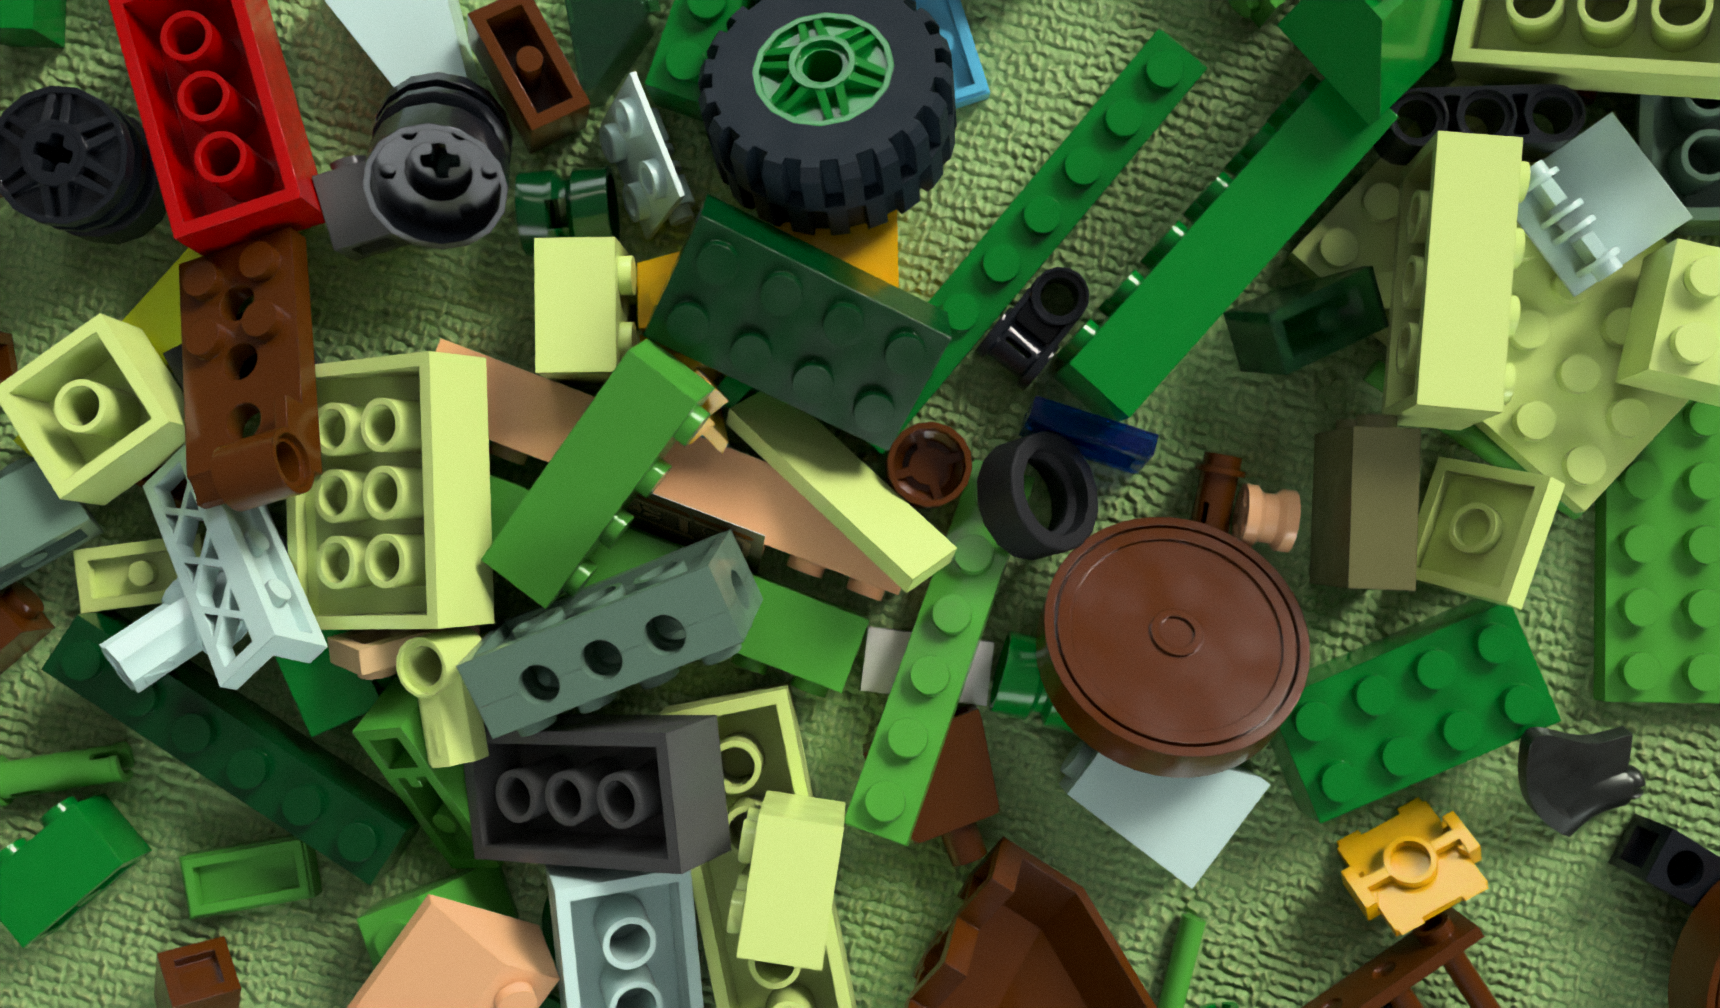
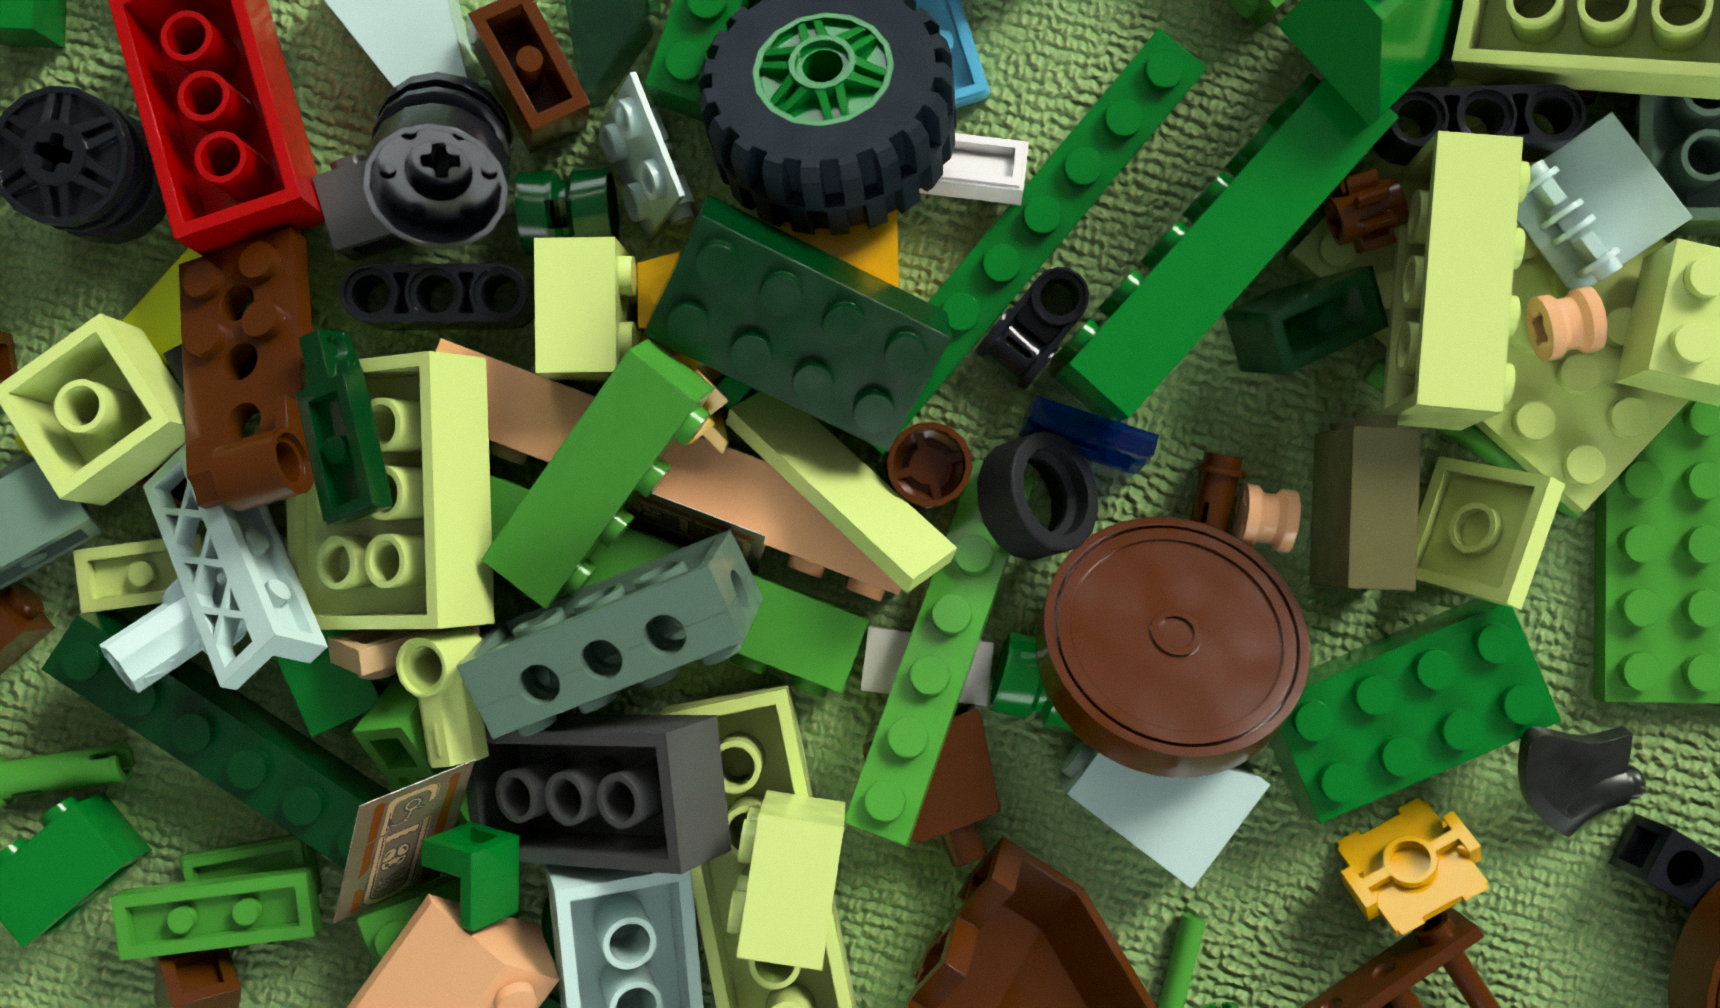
(216, 913): none -> bright green plate
(341, 430): none -> dark green hinge
(388, 837): none -> sticker
(411, 293): none -> black beam
(487, 868): none -> green panel
(984, 170): none -> white tile
(1366, 211): none -> reddish brown gear
(1566, 323): none -> light nougat wheel

